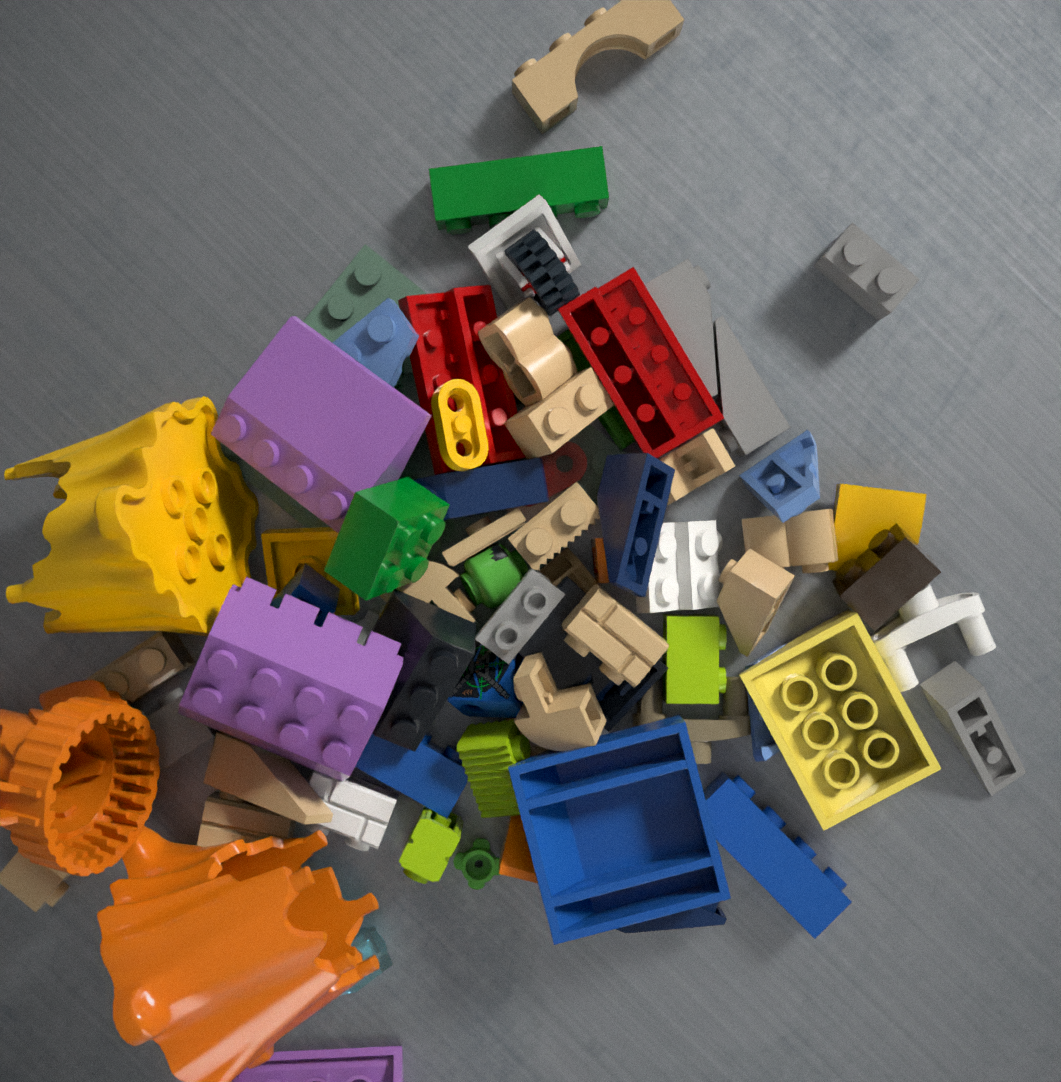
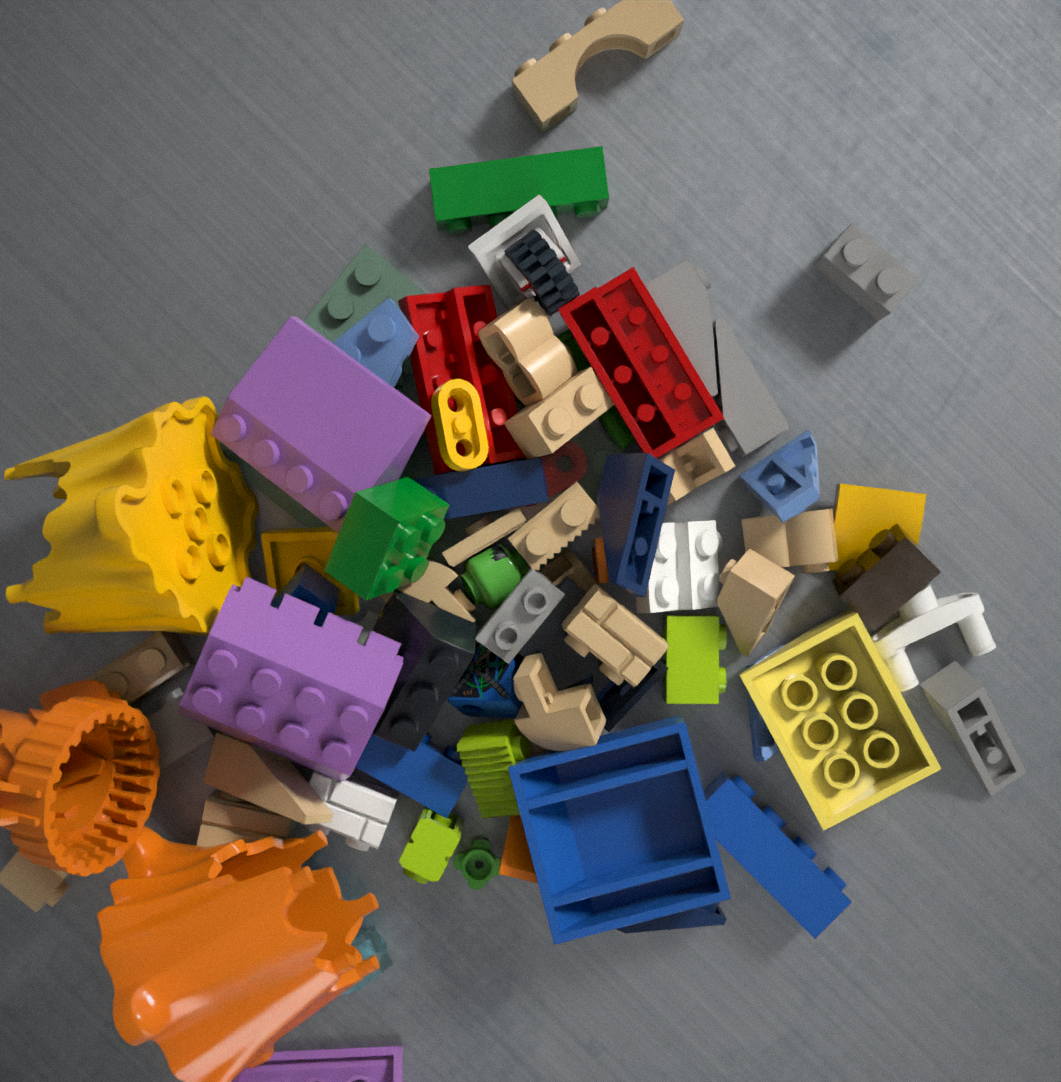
(730, 725): dark tan connector -> none

